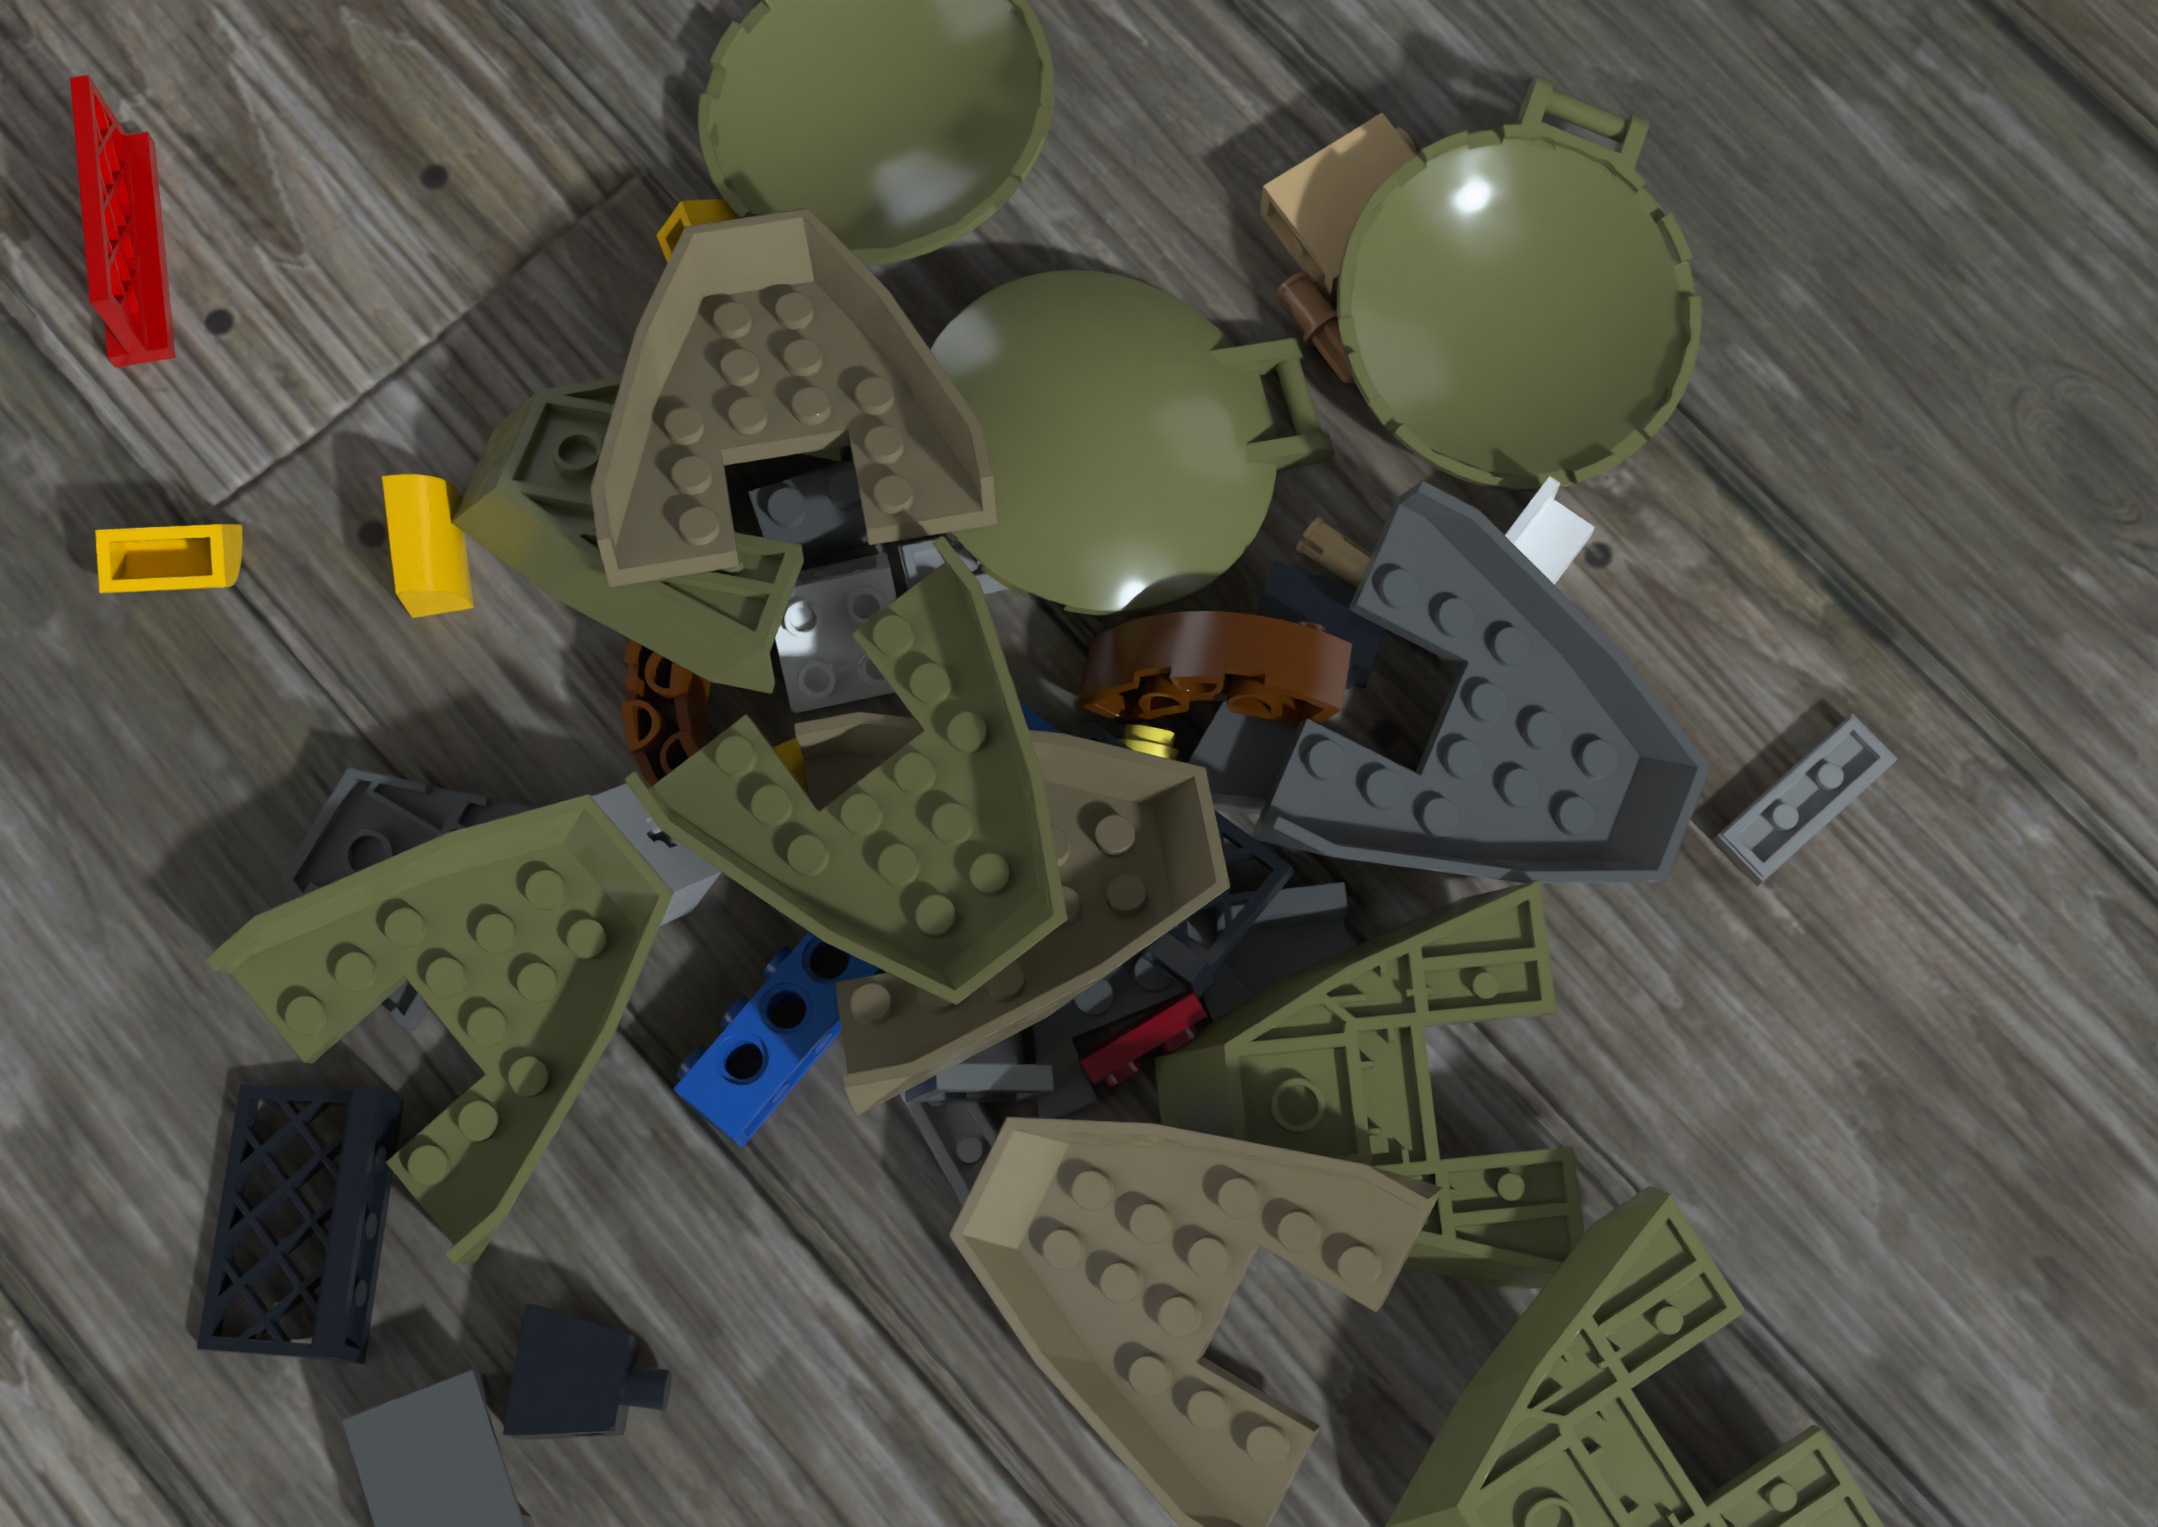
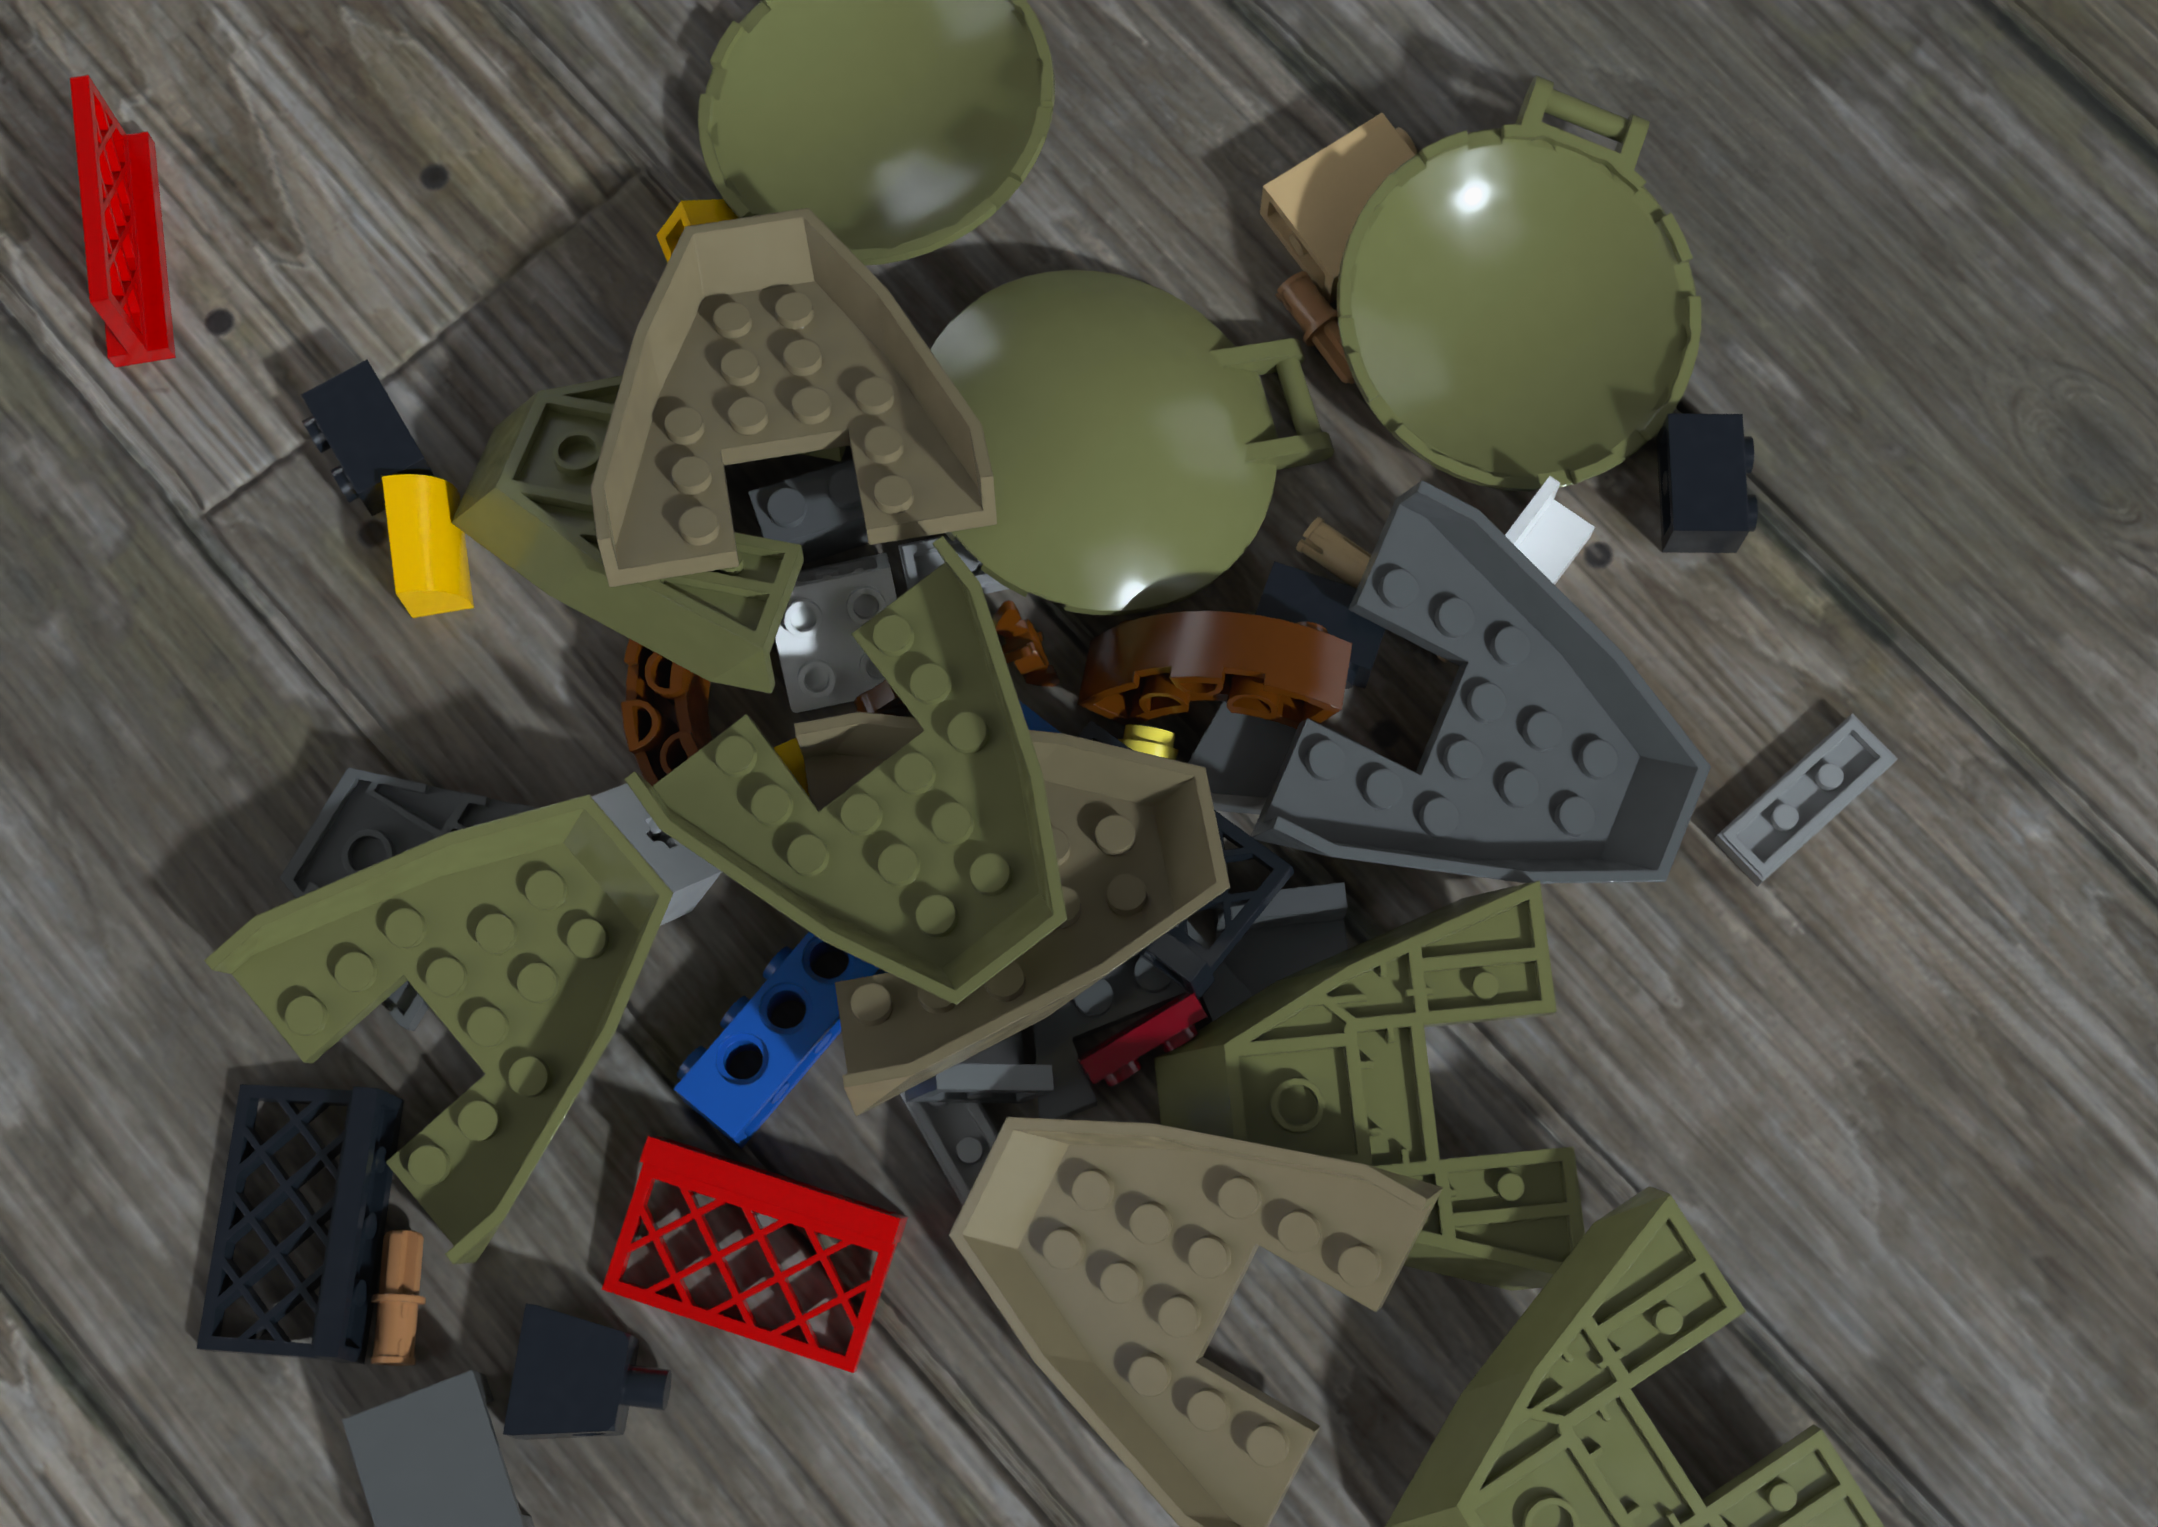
(168, 557): yellow brick -> none
(364, 432): none -> black brick
(398, 1299): none -> medium nougat axle
(770, 1195): none -> red fence
(1022, 647): none -> reddish brown piece
(1705, 483): none -> black brick

